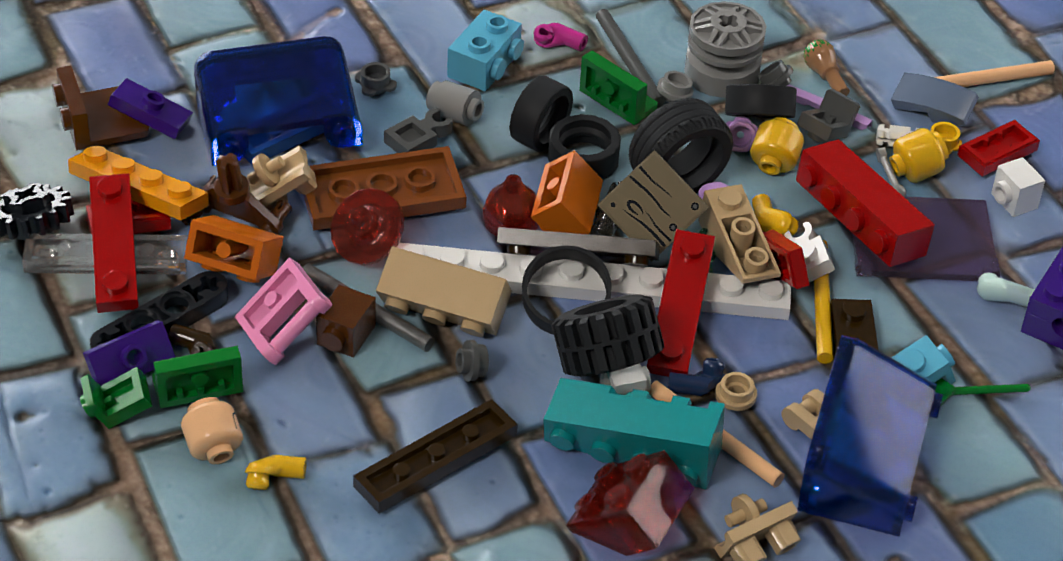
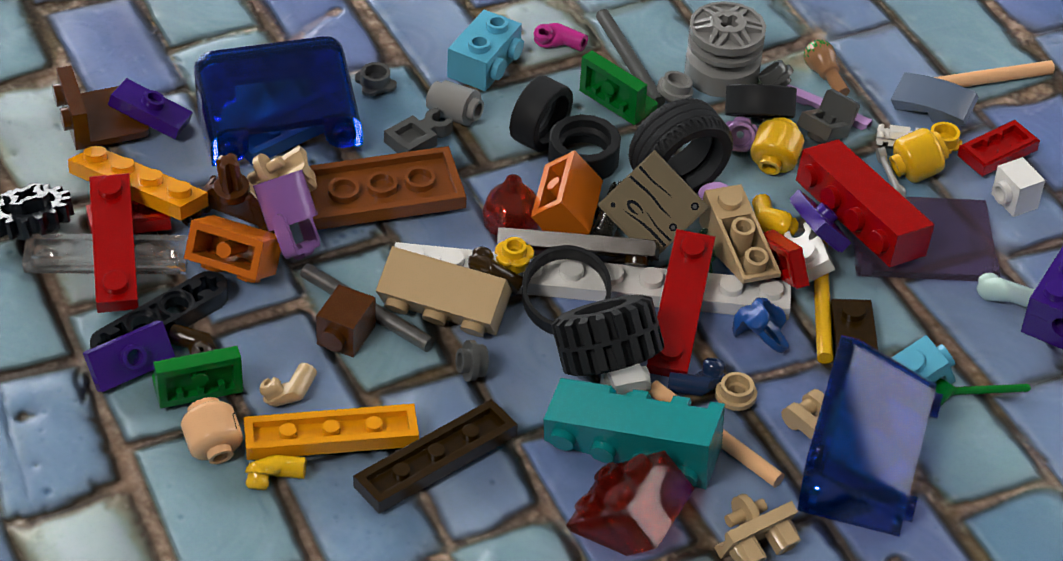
(116, 399): green bracket -> none
(275, 304): bright pink plate -> none
(279, 394): none -> tan arm
(286, 202): none -> medium lavender piece
(330, 431): none -> light orange plate
(380, 232): clear red piece -> none
(483, 261): none -> dark brown arm
(514, 254): none -> yellow plate
(759, 317): none -> blue piece
(821, 220): none -> dark purple plate

